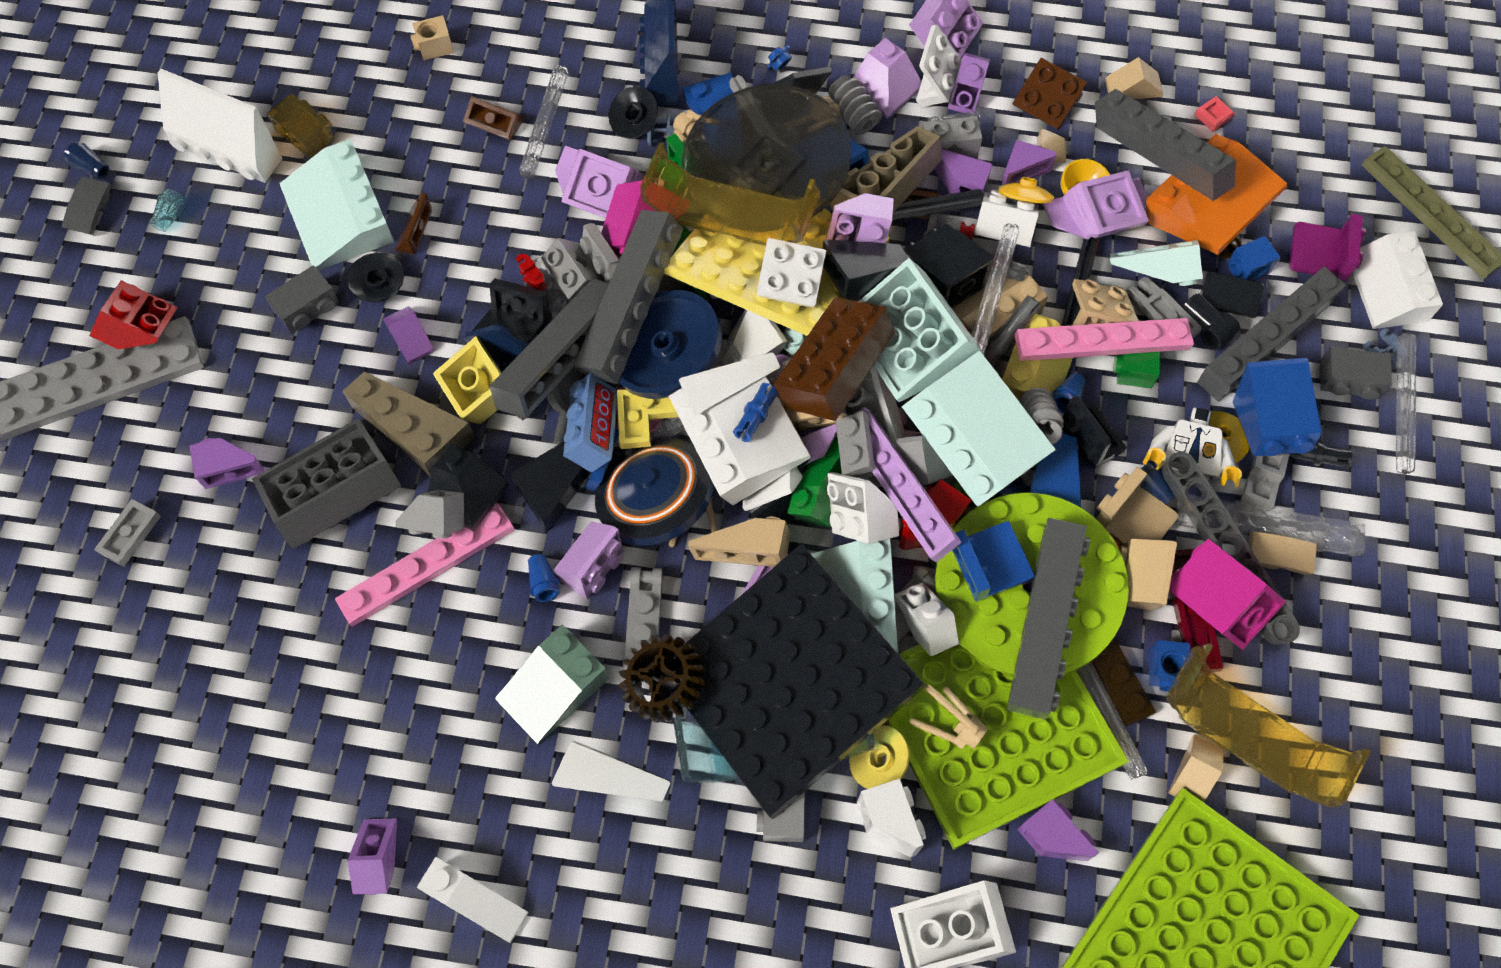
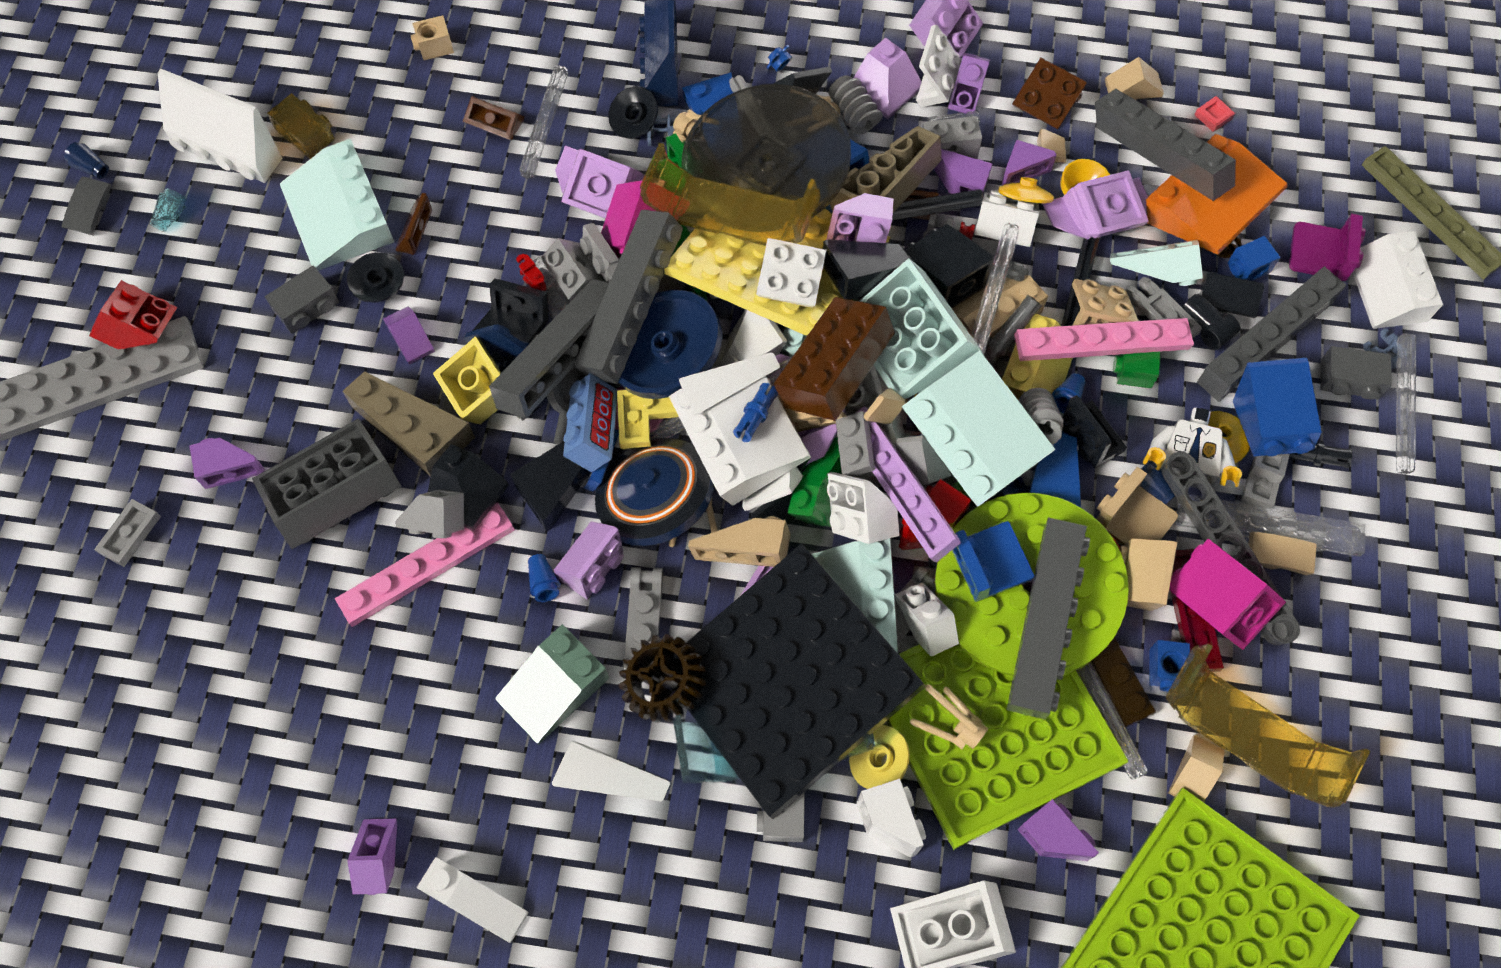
(885, 407): none -> tan slope

